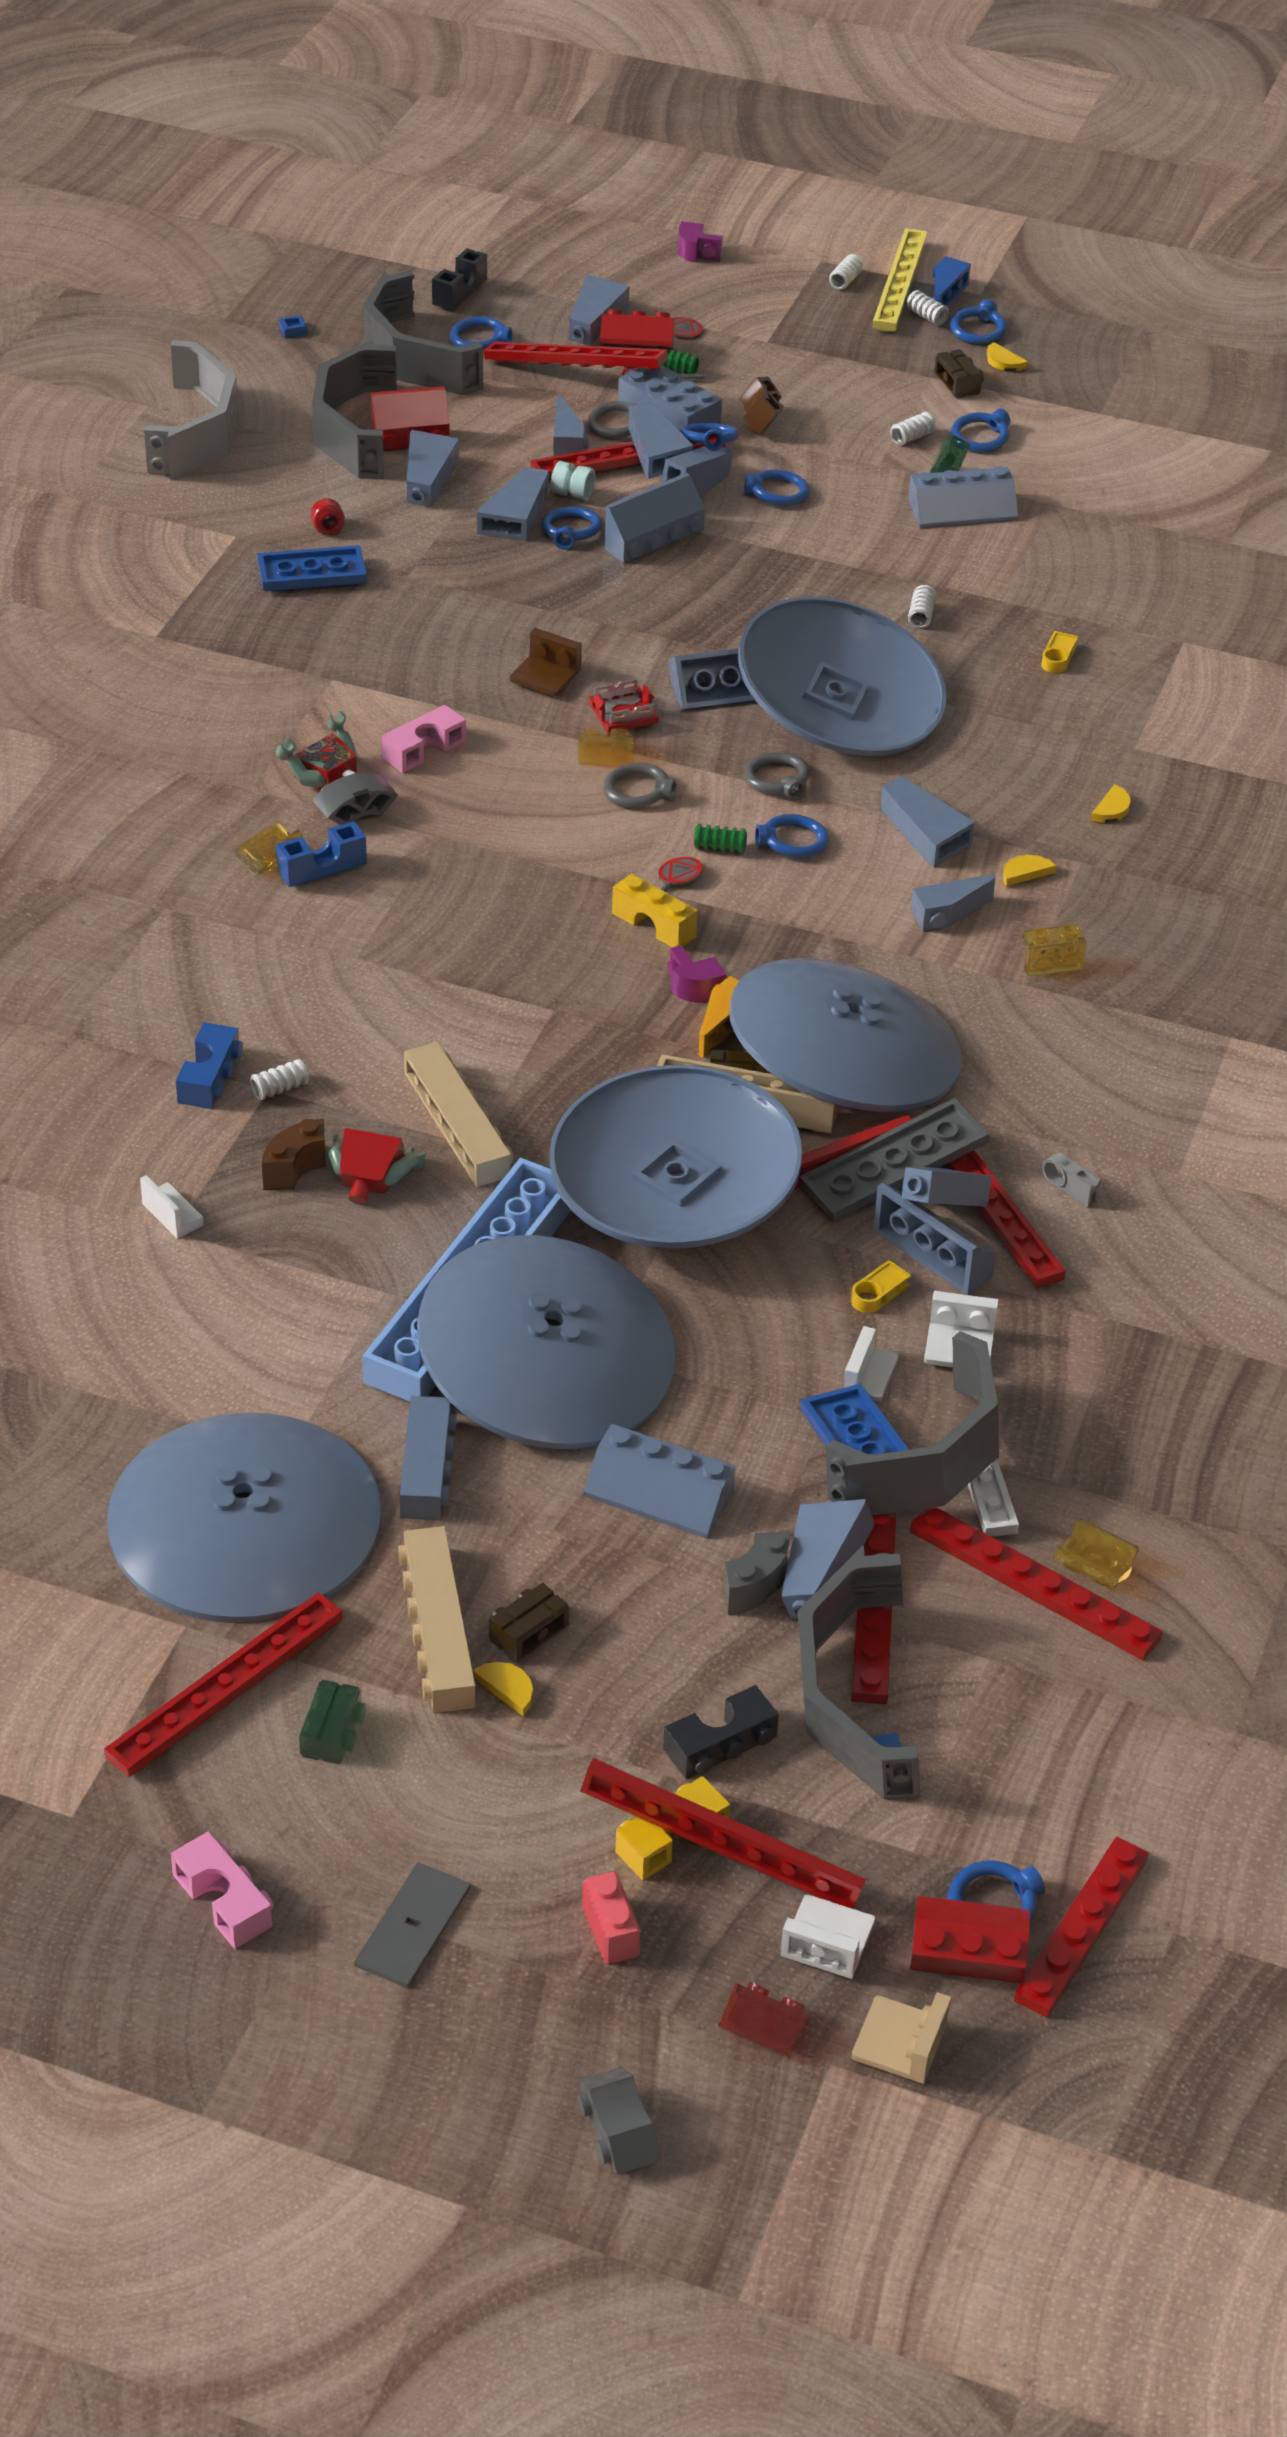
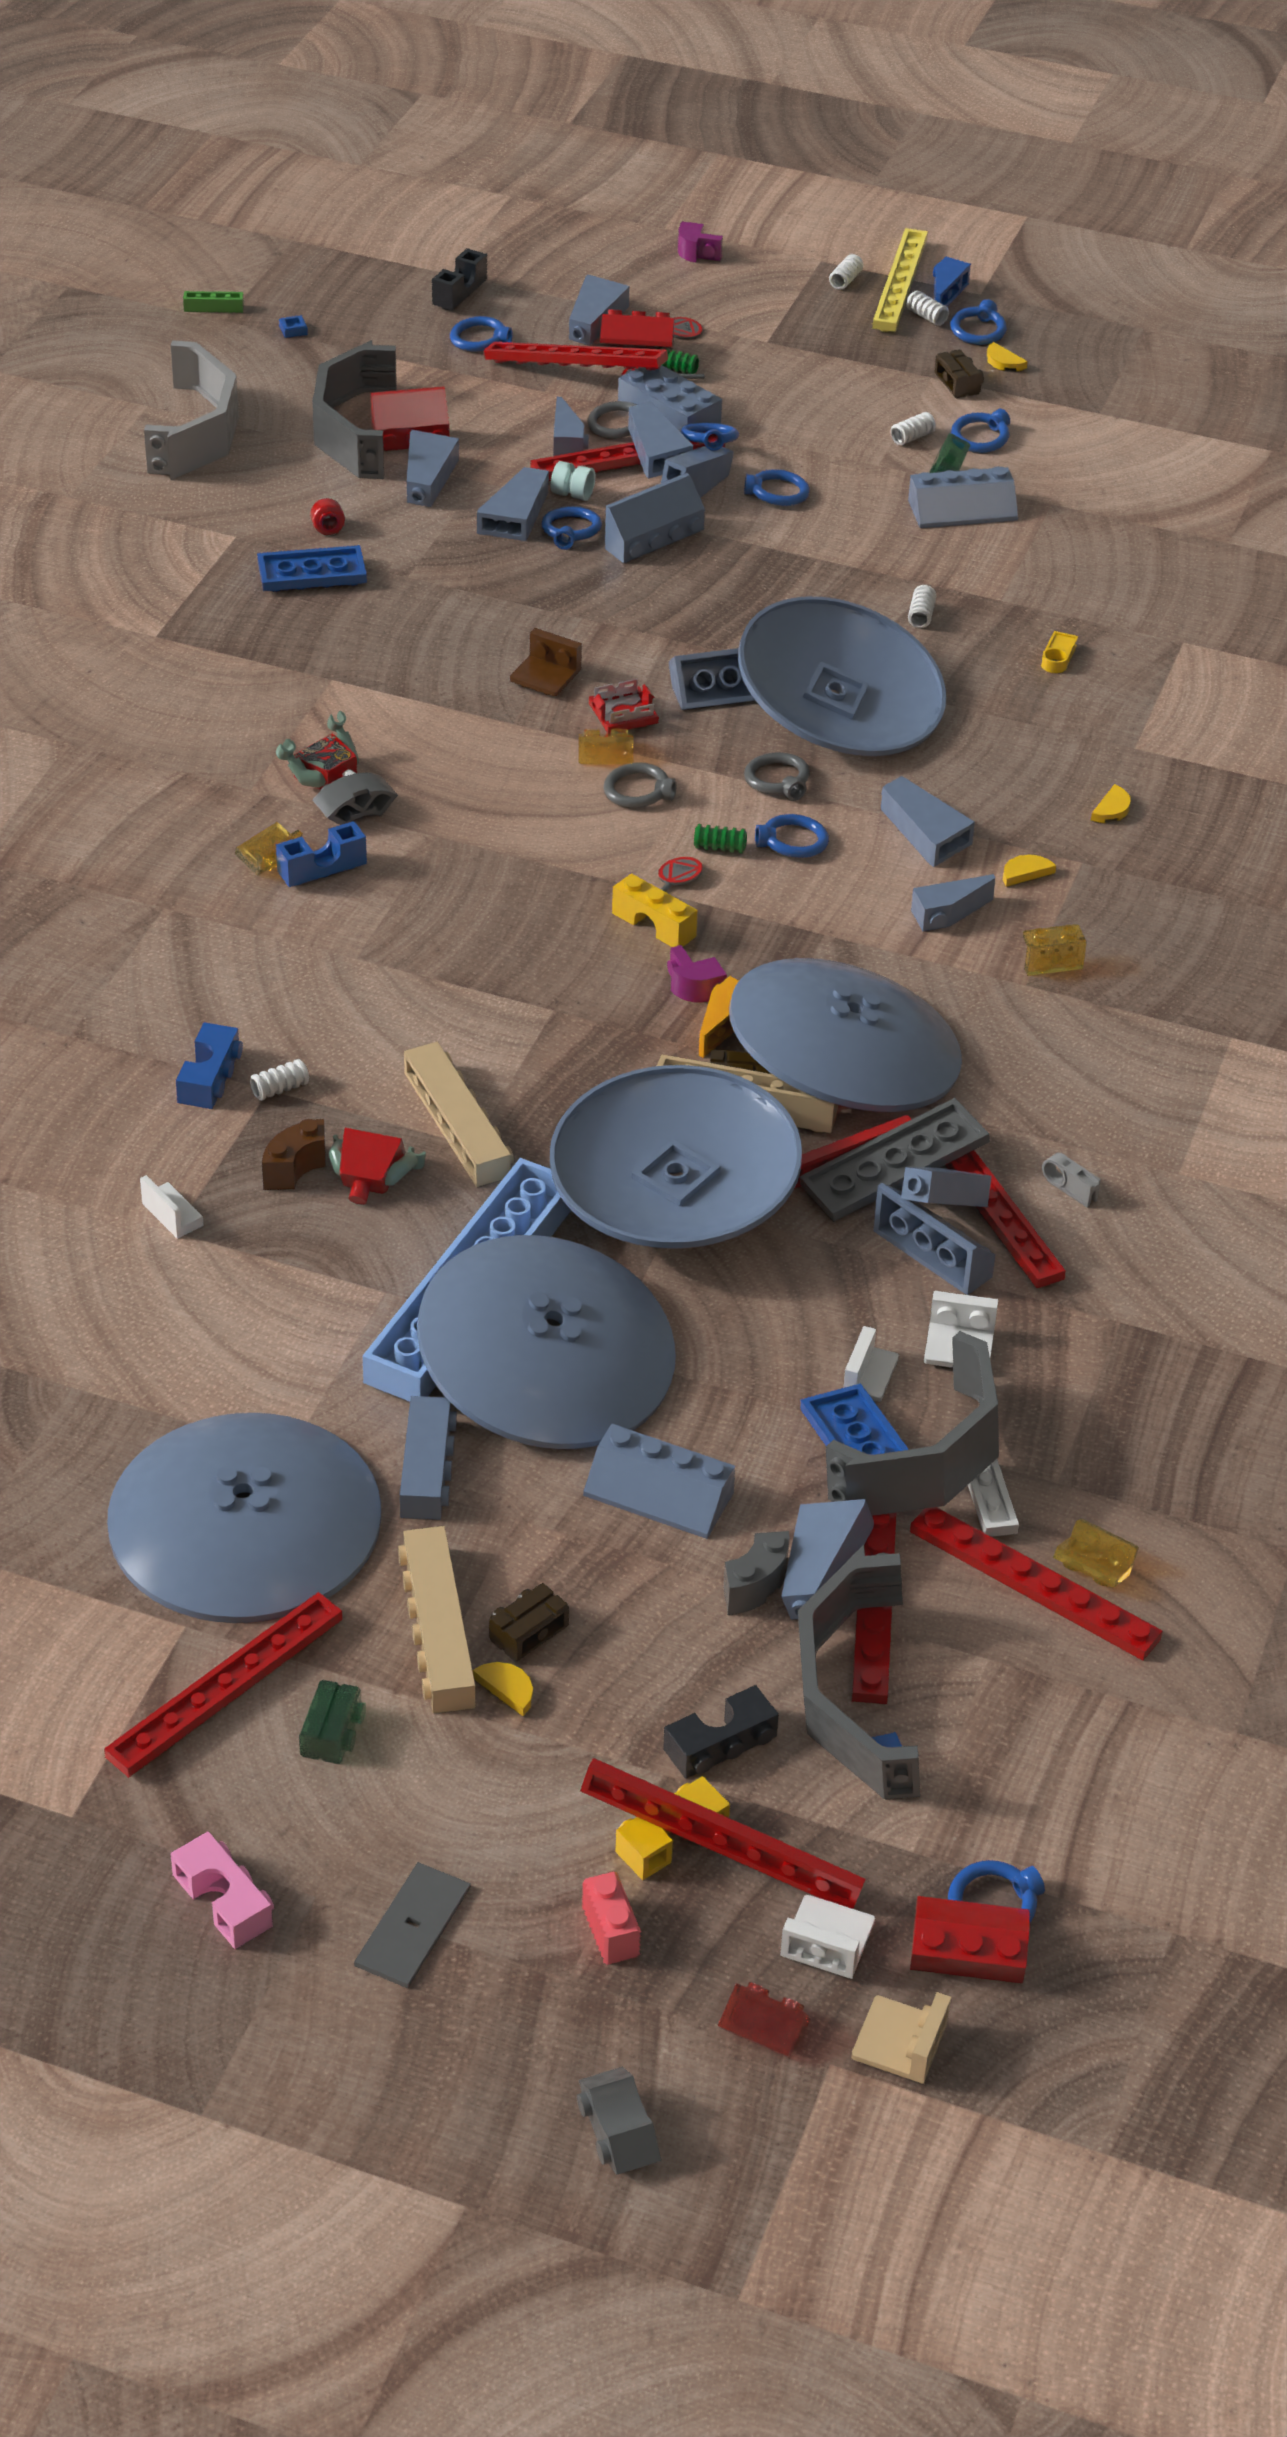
(213, 301): none -> bright green piece
(405, 745): bright pink arch -> none
(418, 359): dark grey panel -> none
(761, 404): reddish brown brick -> none
(884, 1283): yellow piece -> none
(1081, 1927): red plate -> none

